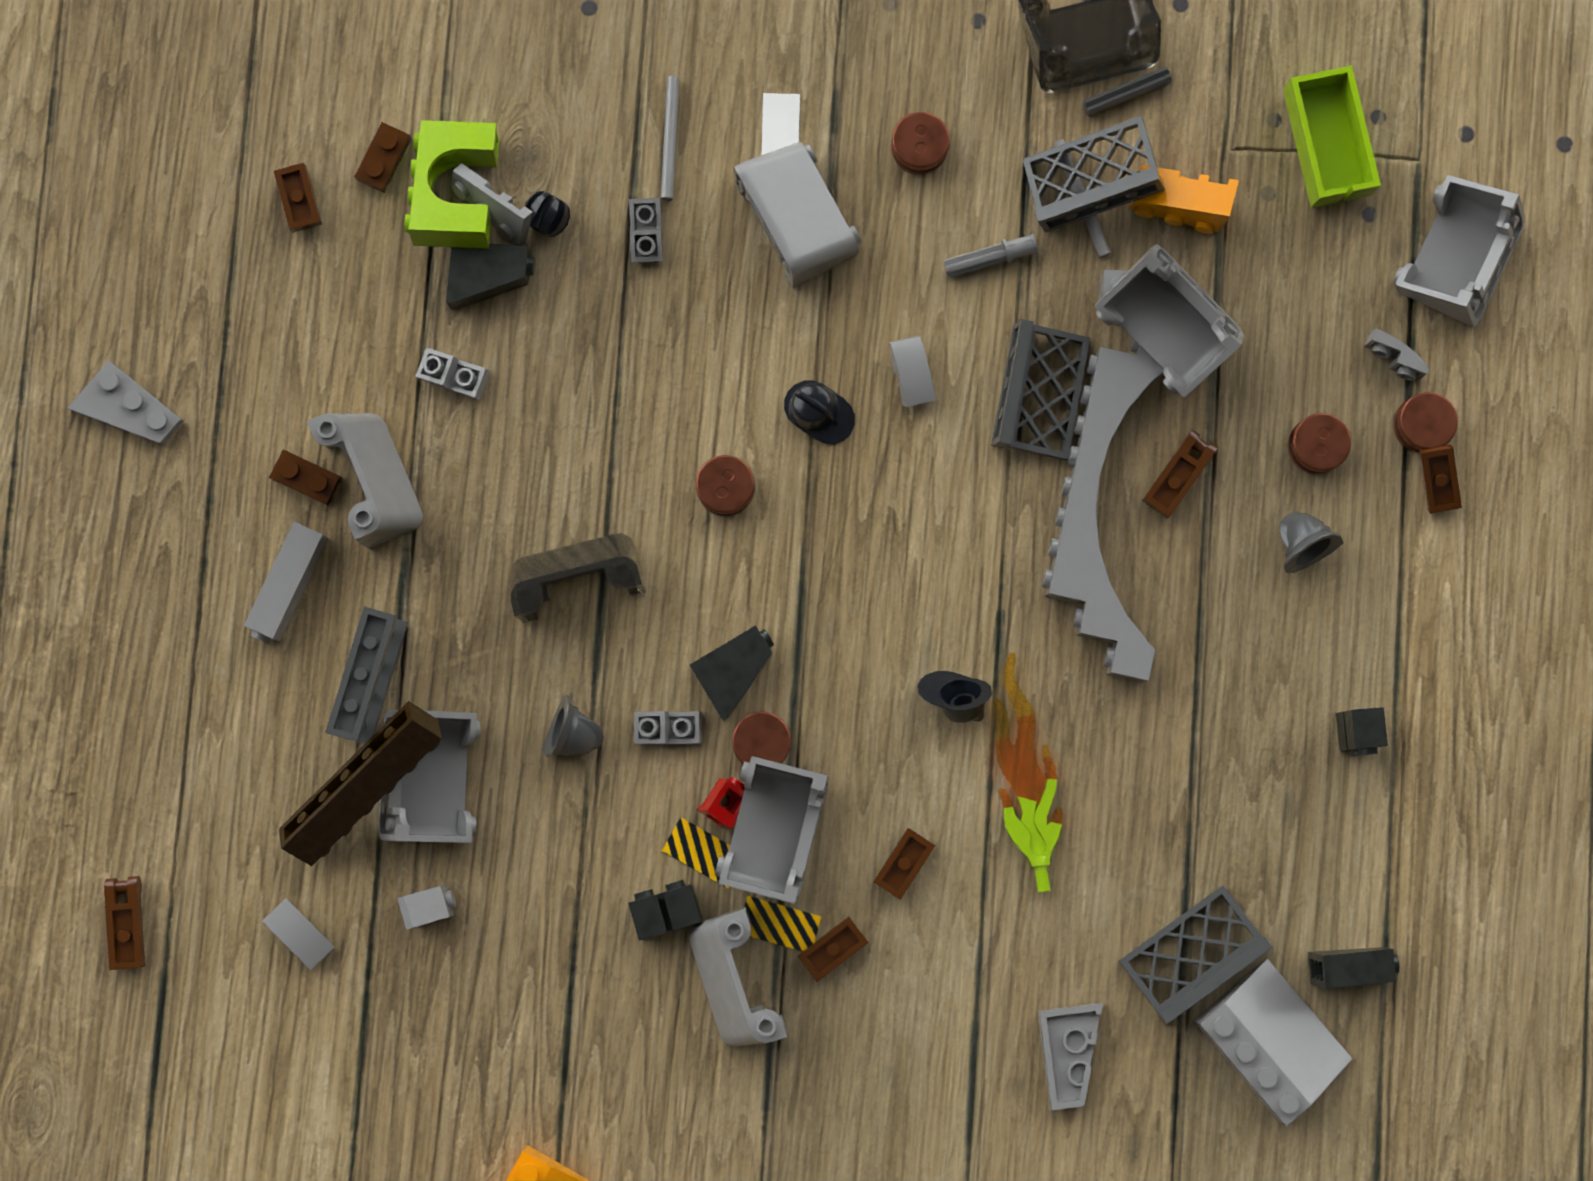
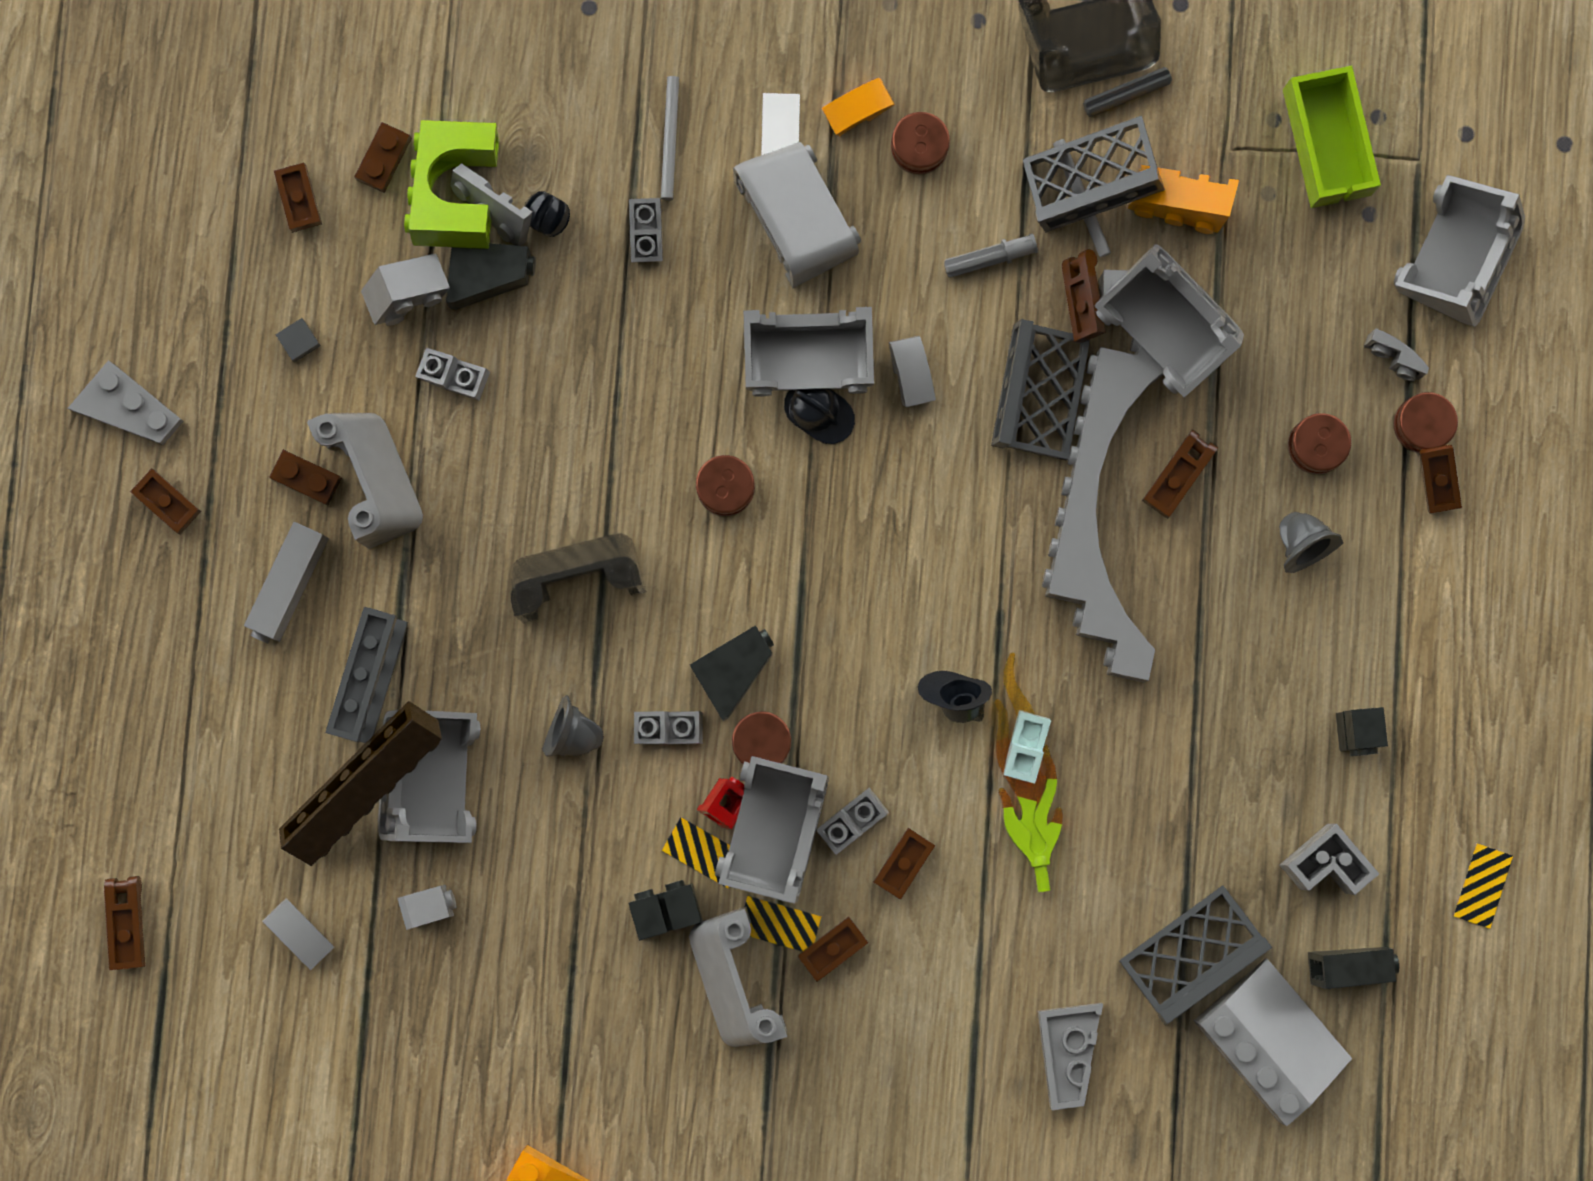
(165, 501): none -> reddish brown plate
(298, 340): none -> dark grey tile
(401, 286): none -> light grey brick
(808, 351): none -> light grey windscreen
(852, 821): none -> light grey slope
(857, 106): none -> light orange slope
(1026, 747): none -> light aqua slope
(1082, 295): none -> reddish brown plate
(1331, 854): none -> light grey brick
(1483, 886): none -> sticker

